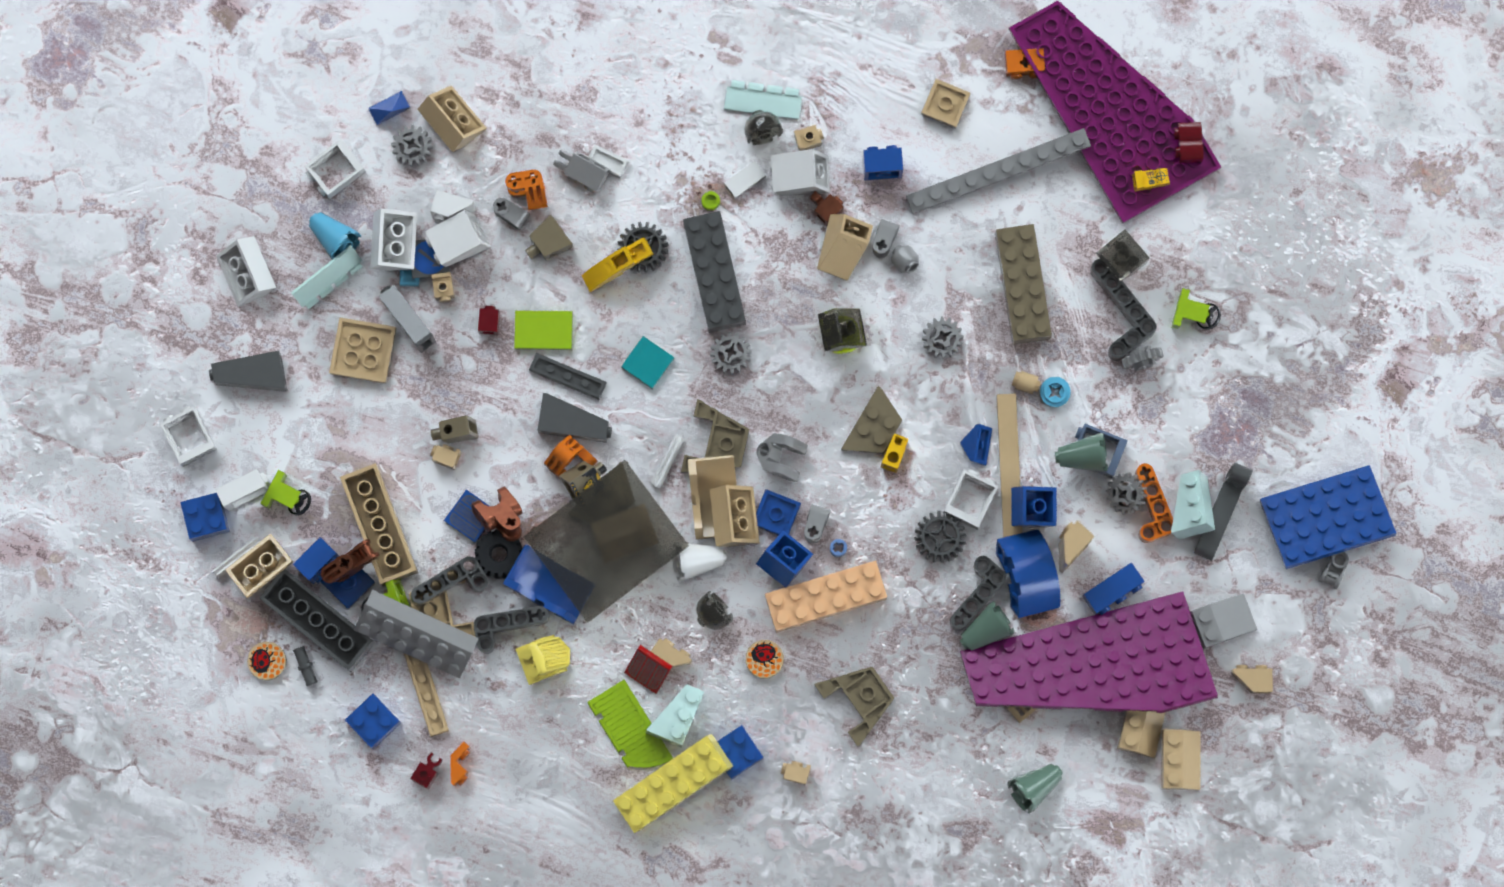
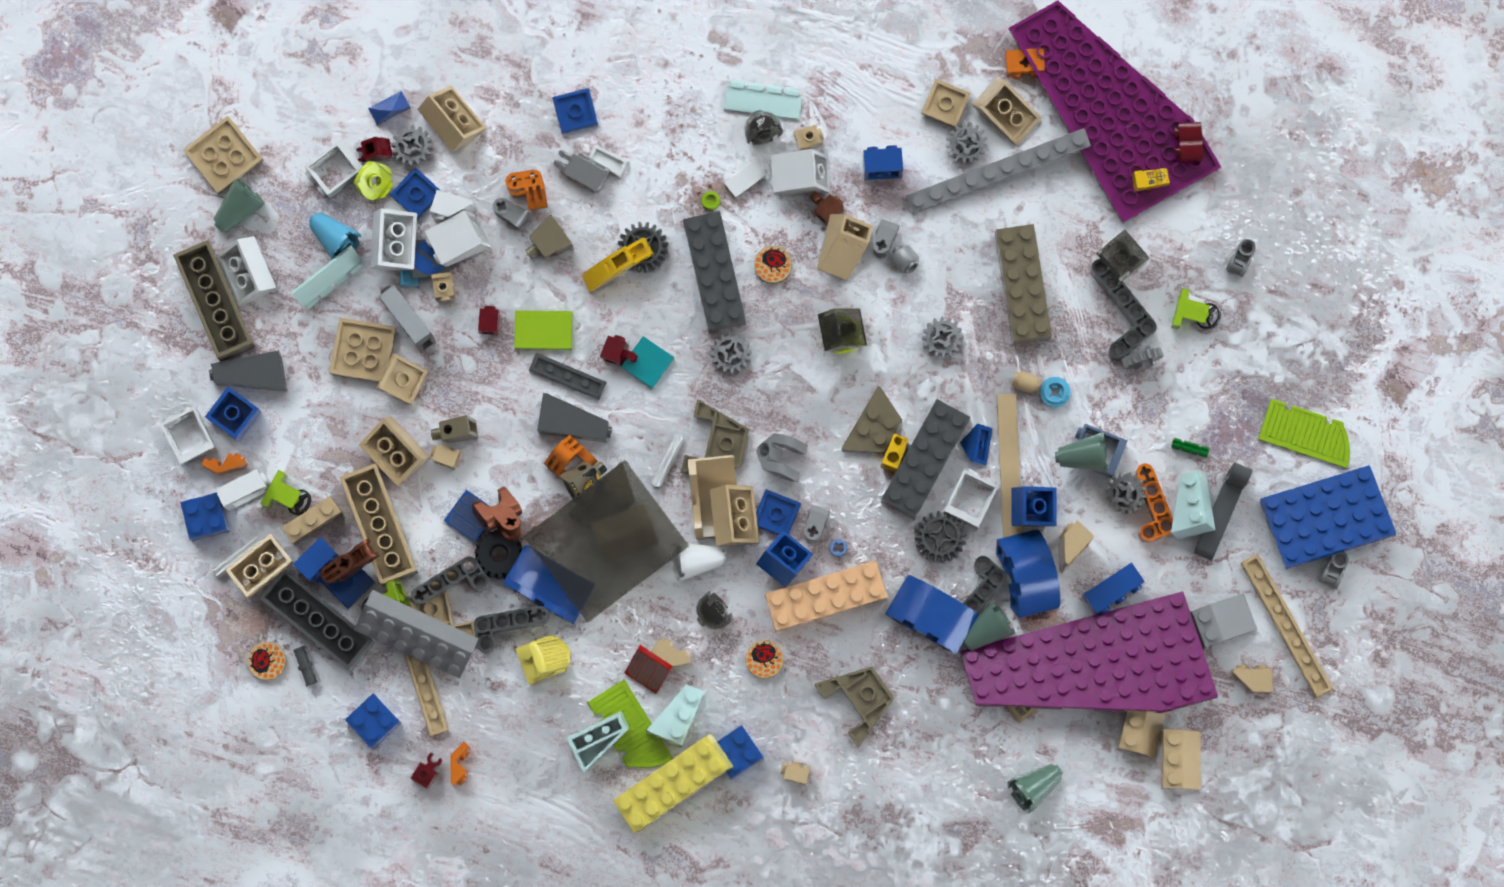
(214, 300): none -> dark tan brick
(223, 155): none -> tan plate
(231, 464): none -> orange slope
(233, 414): none -> blue brick
(237, 206): none -> sand green cone
(312, 521): none -> tan brick
(365, 175): none -> neon yellow plate
(375, 149): none -> dark red brick
(394, 450): none -> tan slope
(402, 379): none -> tan plate
(415, 193): none -> blue tile
(575, 111): none -> blue tile
(597, 739): none -> light aqua wedge
(616, 350): none -> dark red brick
(773, 264): none -> tile
(925, 459): none -> dark grey brick
(932, 613): none -> blue panel
(965, 150): none -> light grey gear
(1006, 110): none -> tan slope
(1190, 447): none -> green axle
(1240, 261): none -> light grey piece
(1286, 626): none -> tan tile
(1306, 433): none -> lime piece

